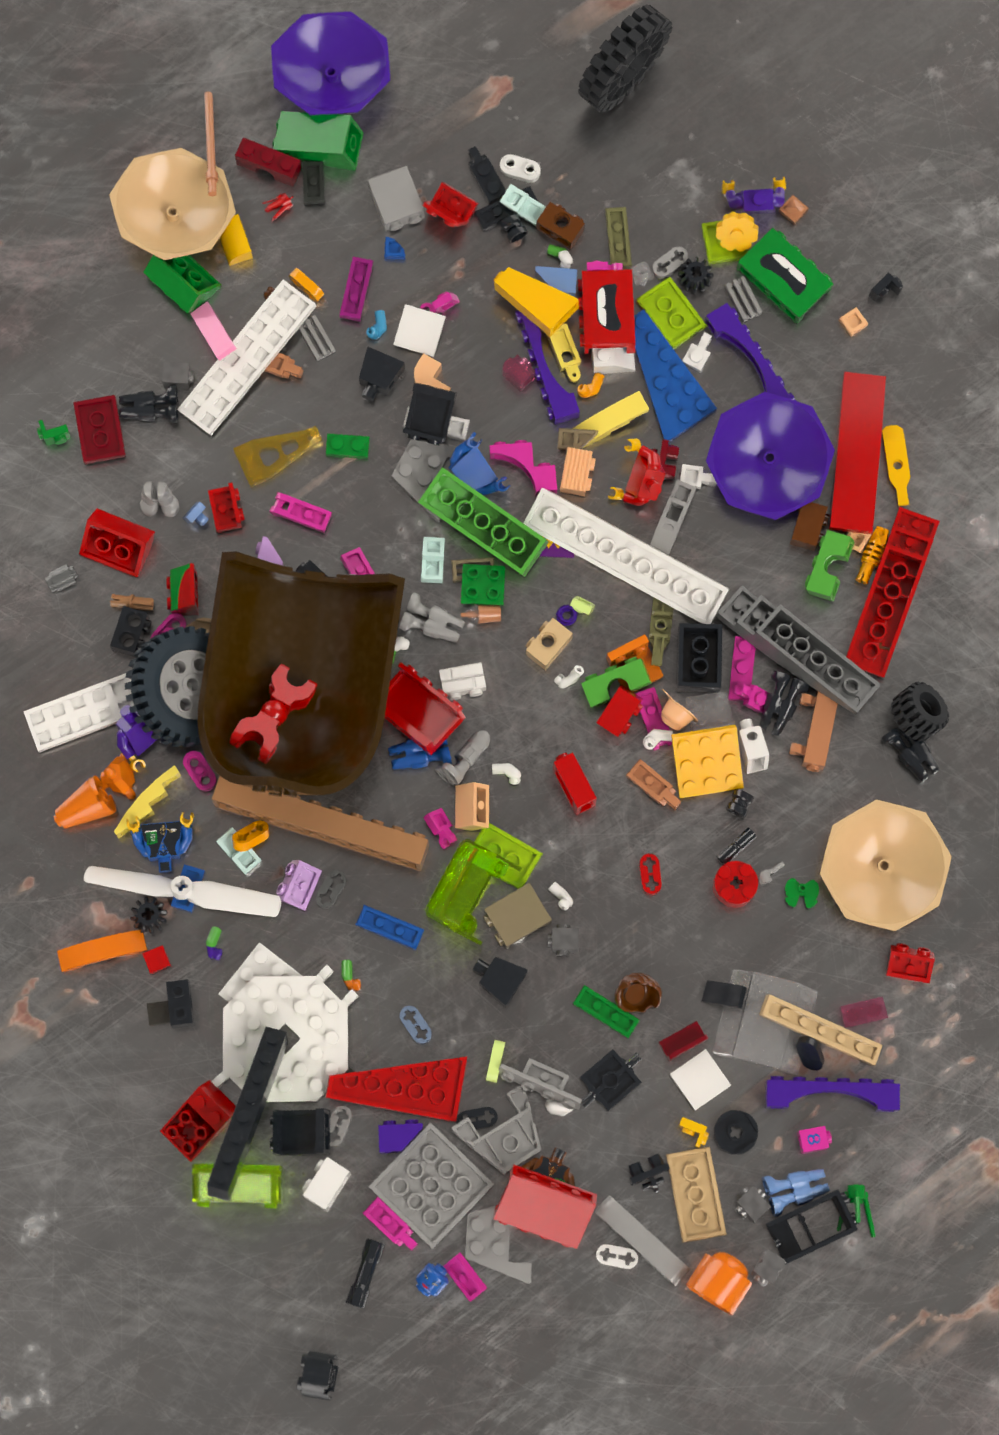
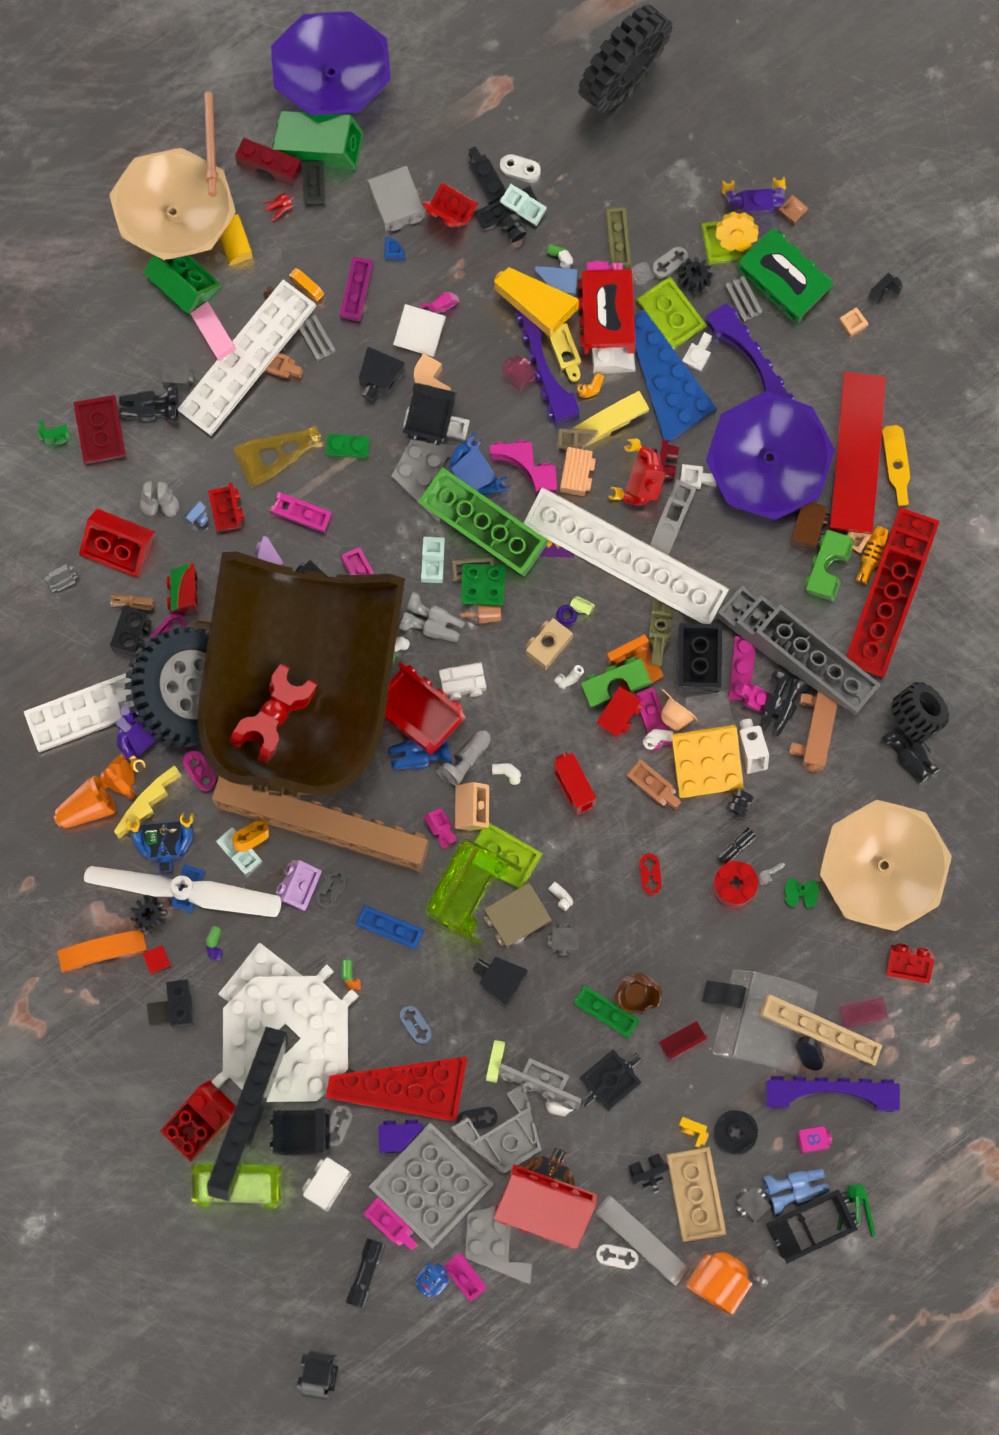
(379, 328): dark azure arm -> none
(564, 235): reddish brown brick -> none
(700, 1079): white tile -> none

